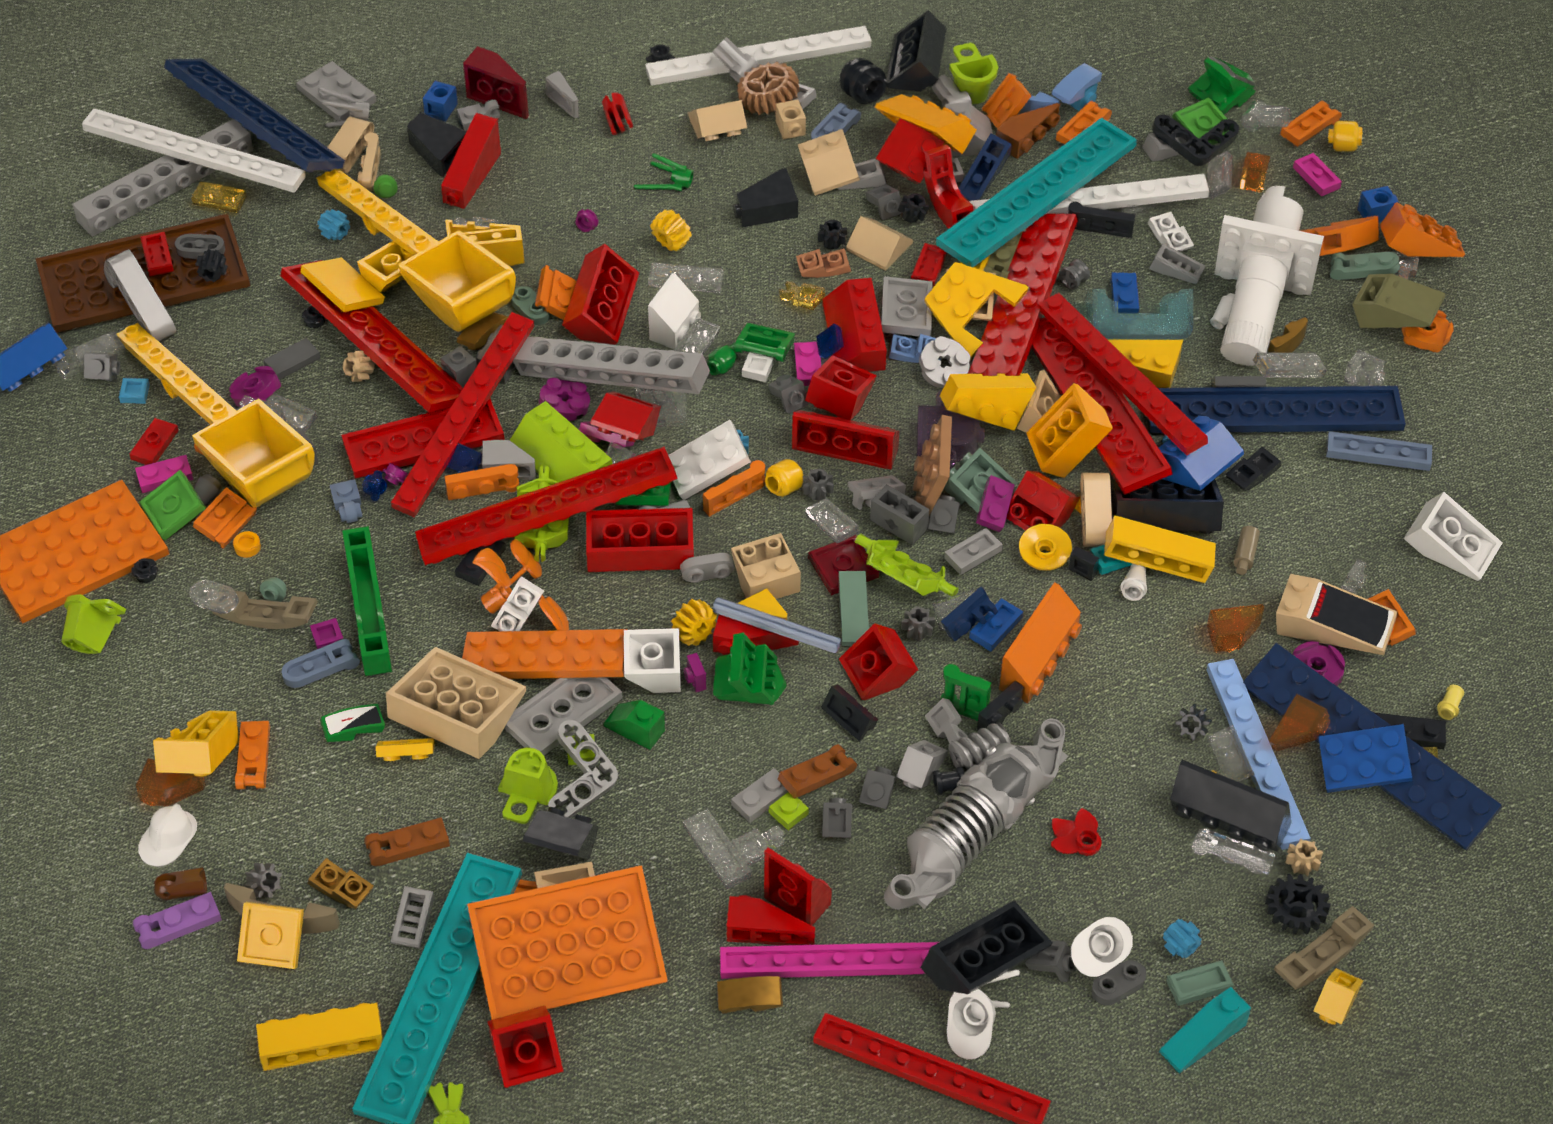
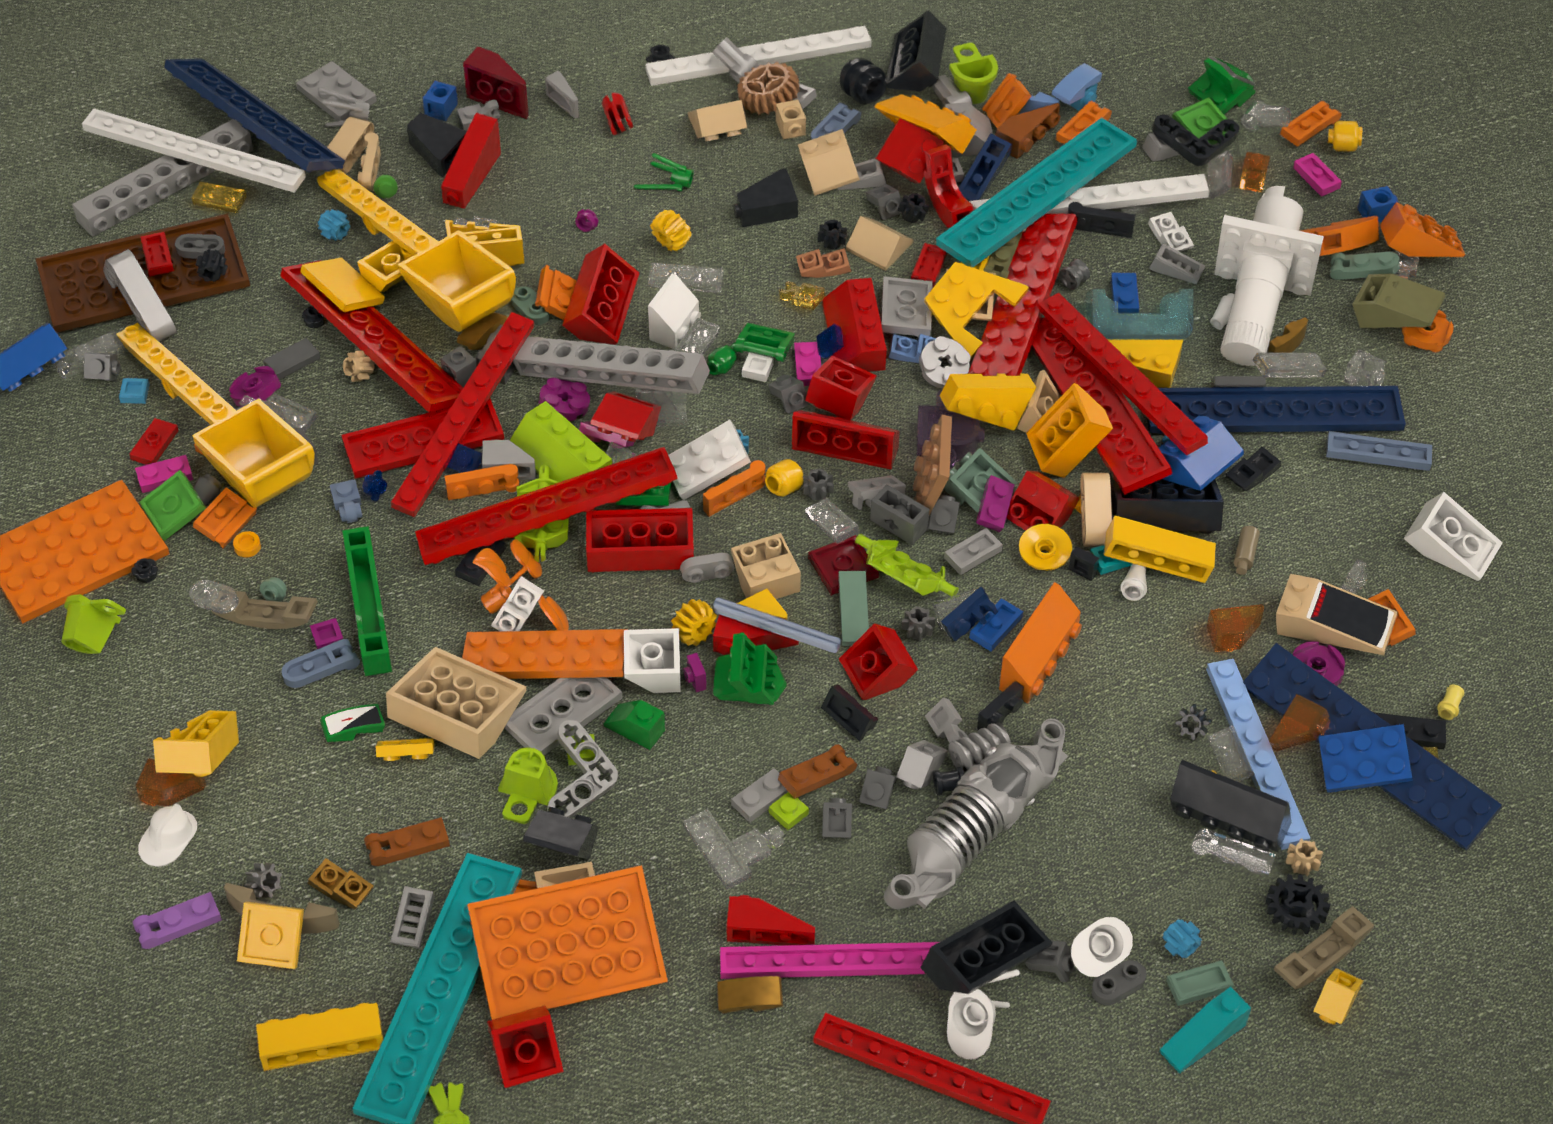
(181, 884): reddish brown piece -> none
(253, 754): orange plate -> none
(395, 474): magenta plate -> none
(794, 889): red slope -> none
(973, 694): green plate -> none
(1073, 834): red plate -> none

